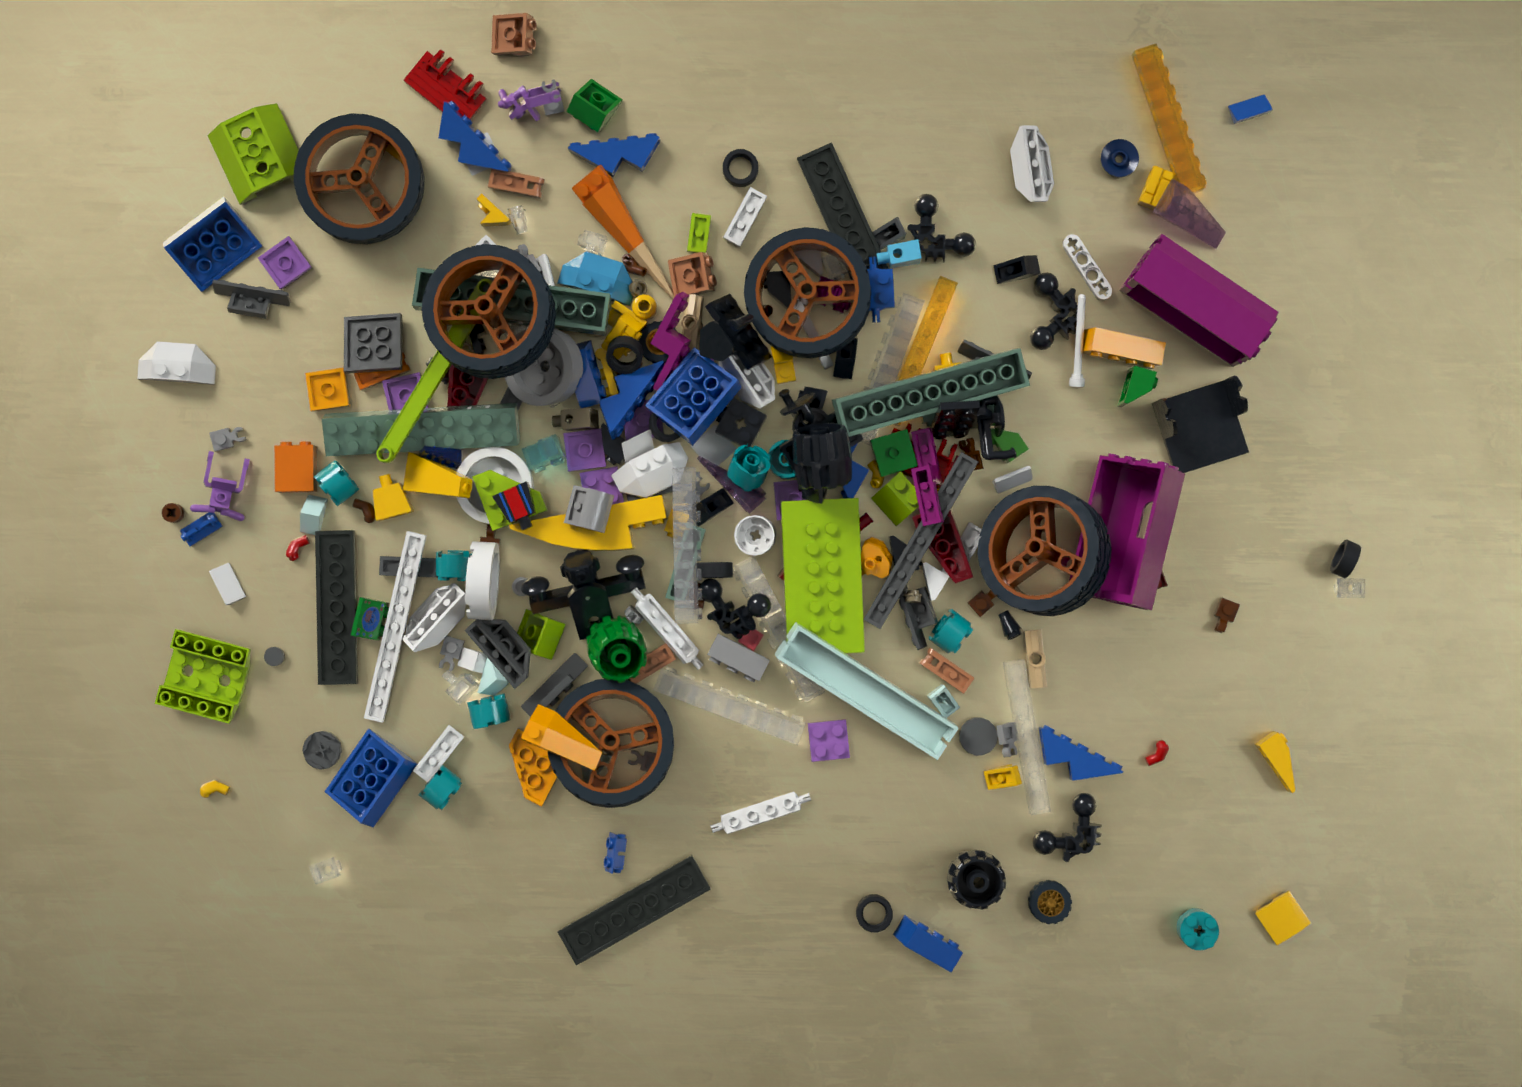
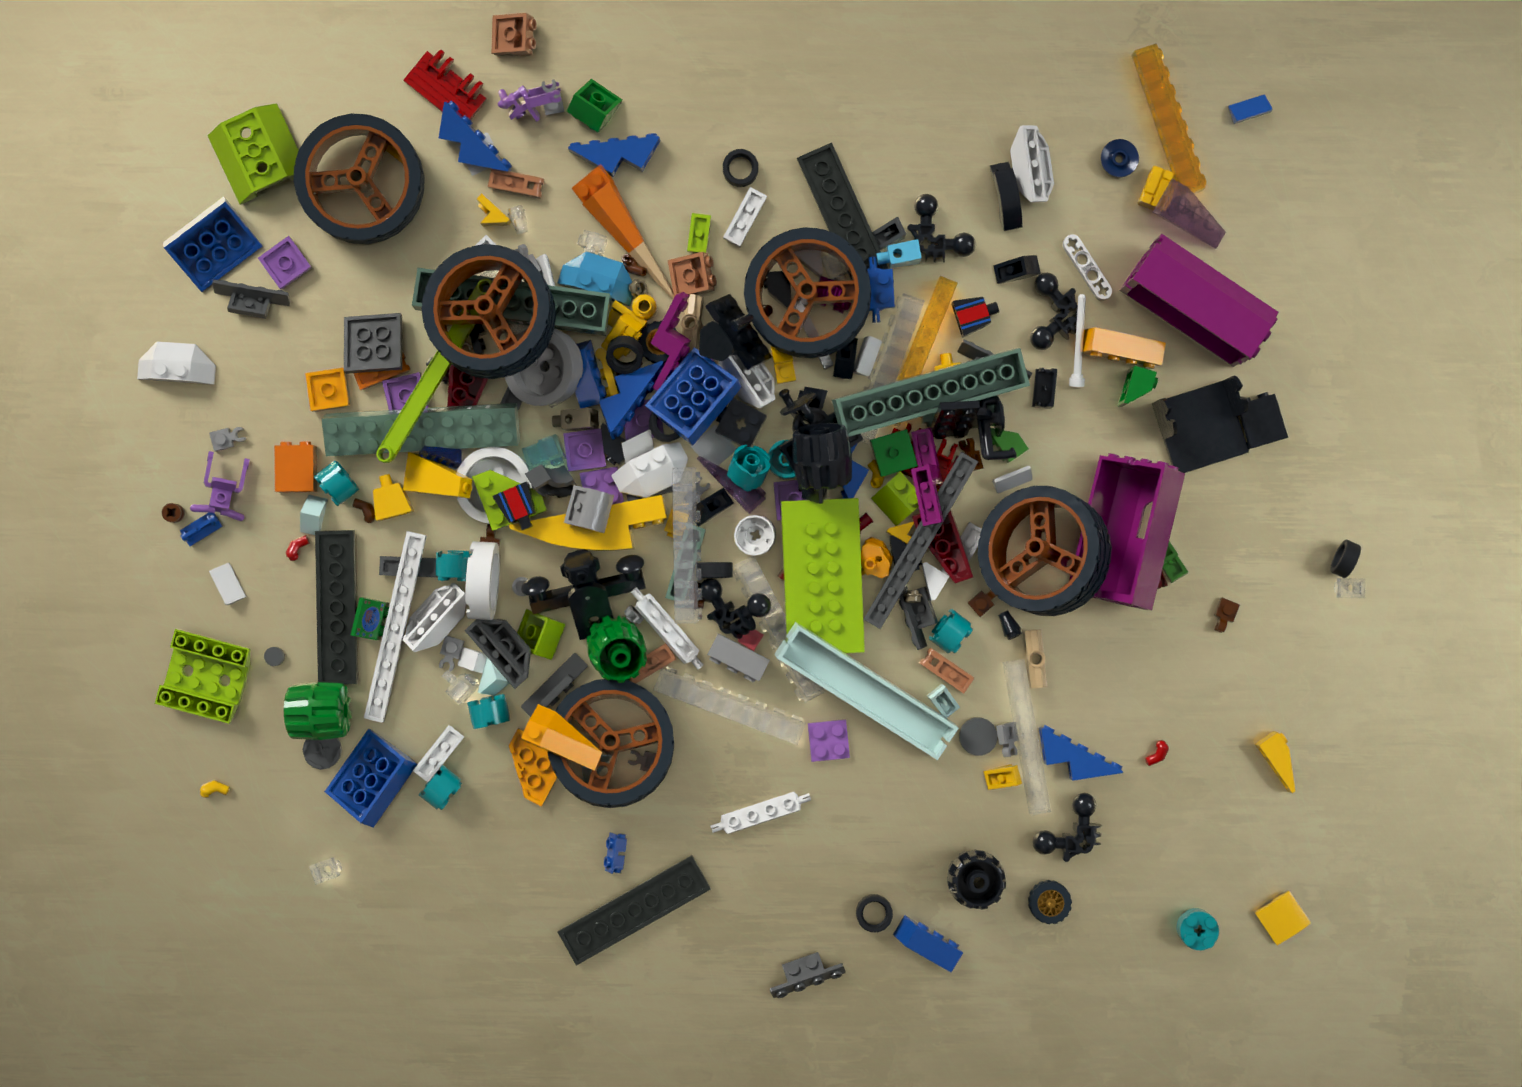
(317, 711): none -> green wheel
(551, 481): none -> dark grey brick
(805, 972): none -> dark grey bracket
(867, 356): none -> white slope
(901, 532): none -> yellow slope
(973, 314): none -> torso
(1008, 196): none -> black arch
(1044, 388): none -> black hinge
(1172, 565): none -> bright green slope
(1263, 421): none -> black panel

